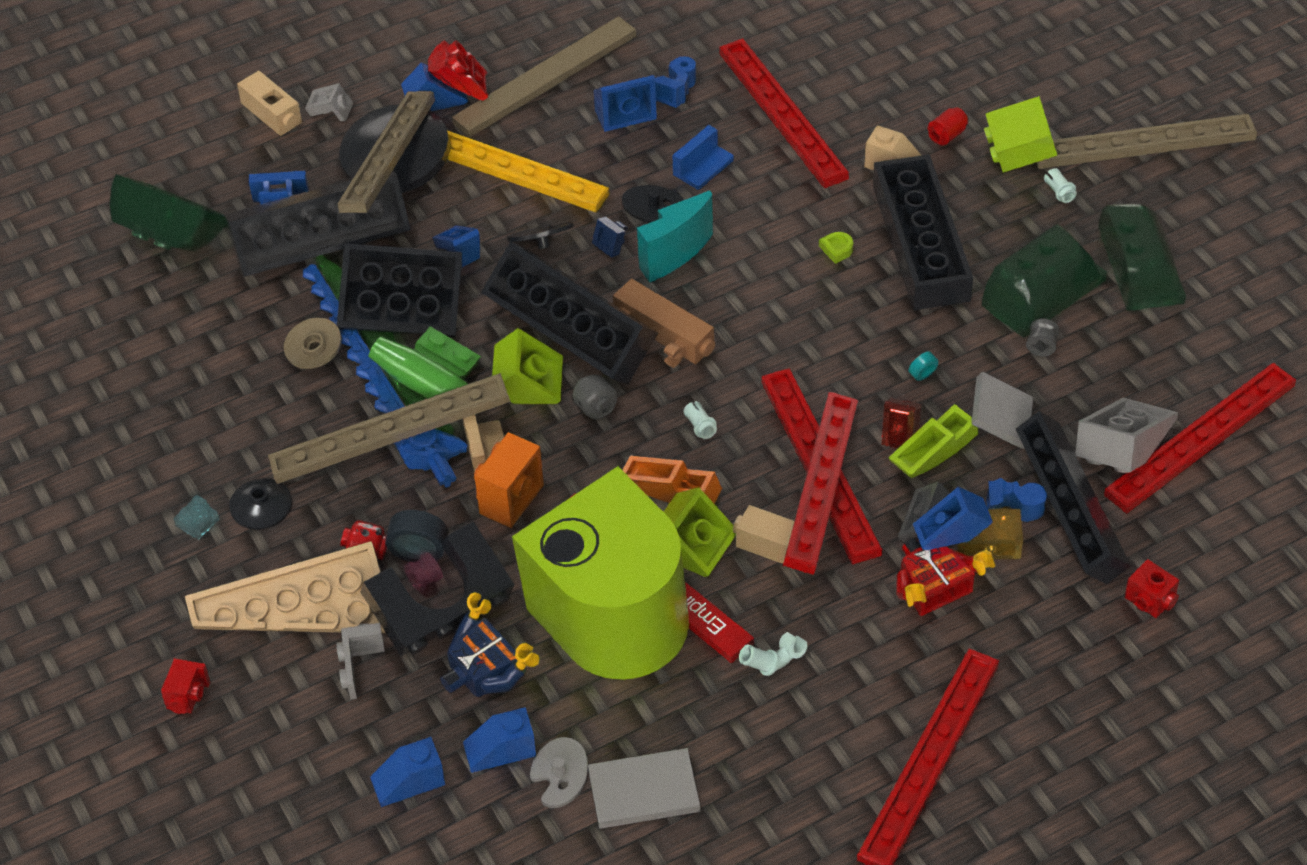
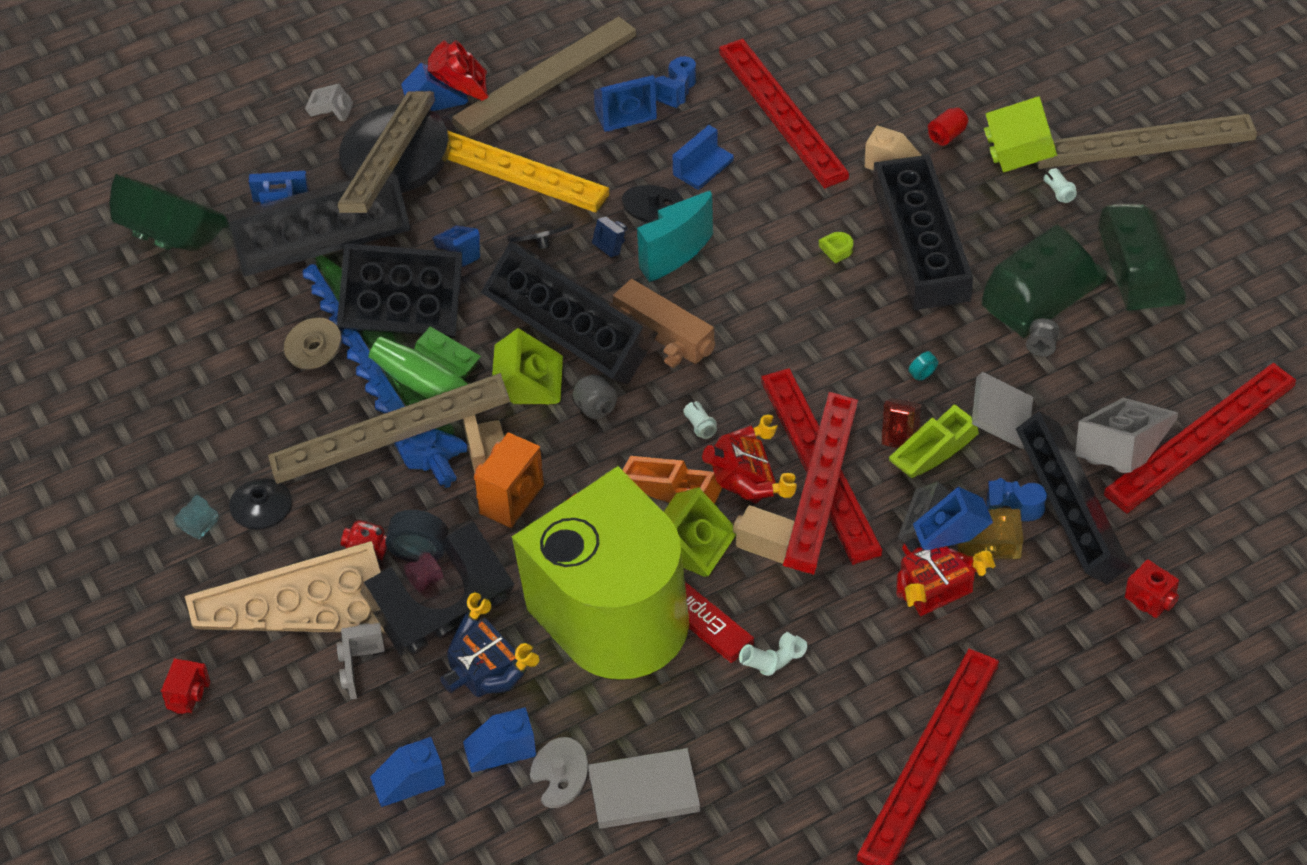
(269, 103): tan brick -> none
(743, 465): none -> red torso

